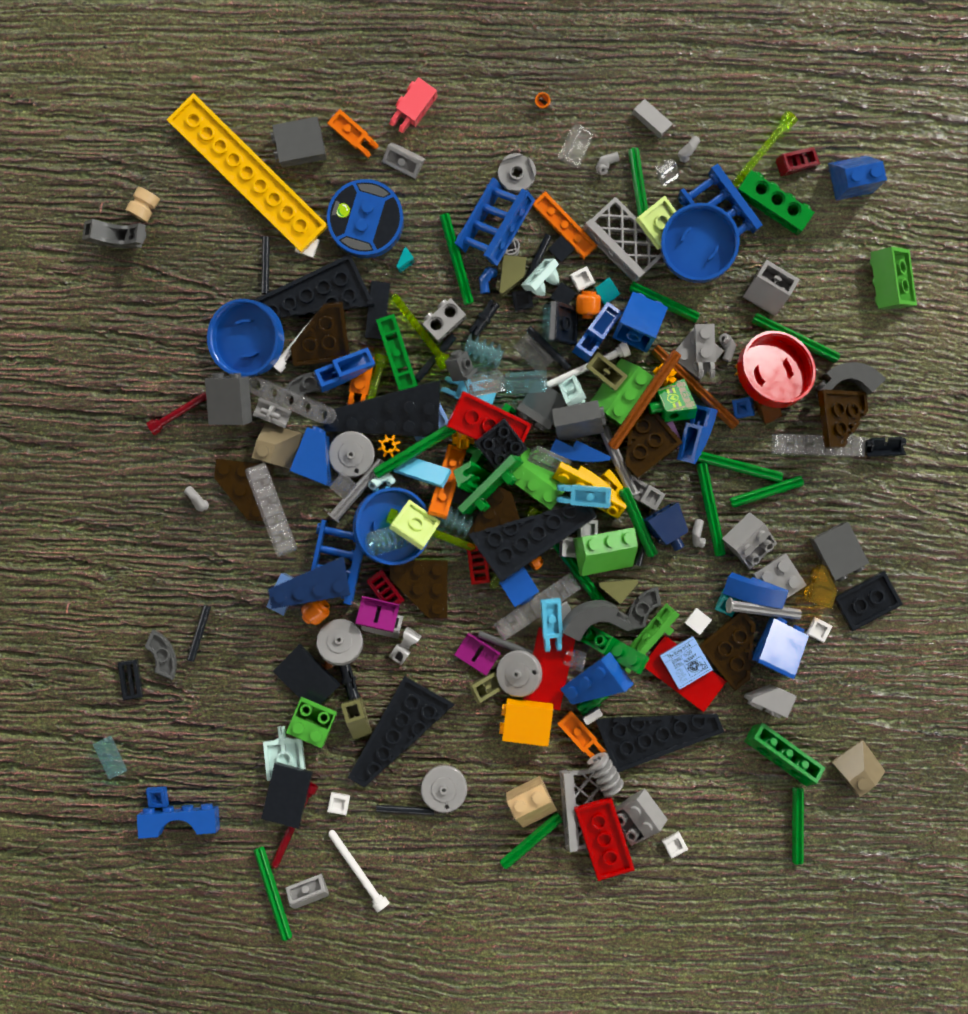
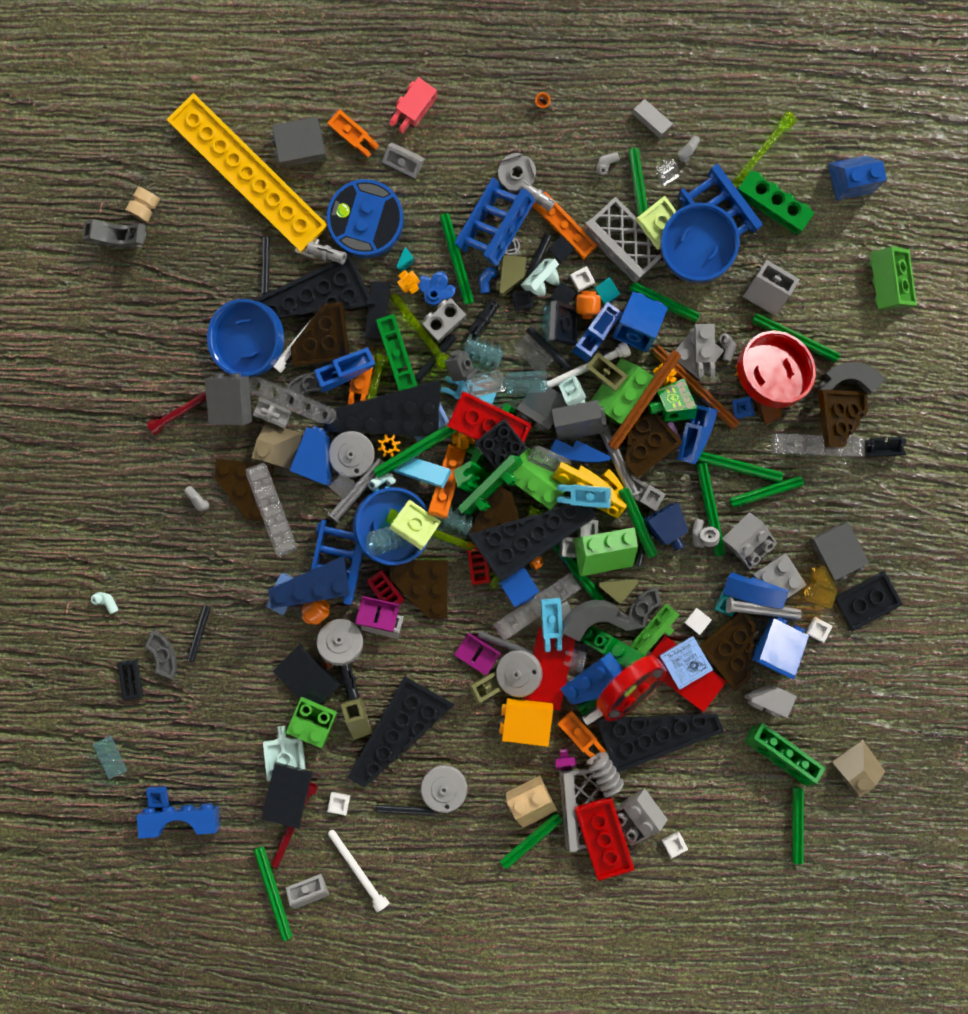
(105, 599): none -> light aqua arm
(326, 253): none -> light grey pin
(402, 650): light grey leg -> none
(408, 282): none -> light orange gear
(436, 285): none -> blue plate
(540, 198): none -> light grey pin
(564, 762): none -> magenta tile
(575, 145): clear slope -> none
(630, 687): none -> red piece
(709, 536): none -> light grey tile
(786, 166): dark red slope -> none

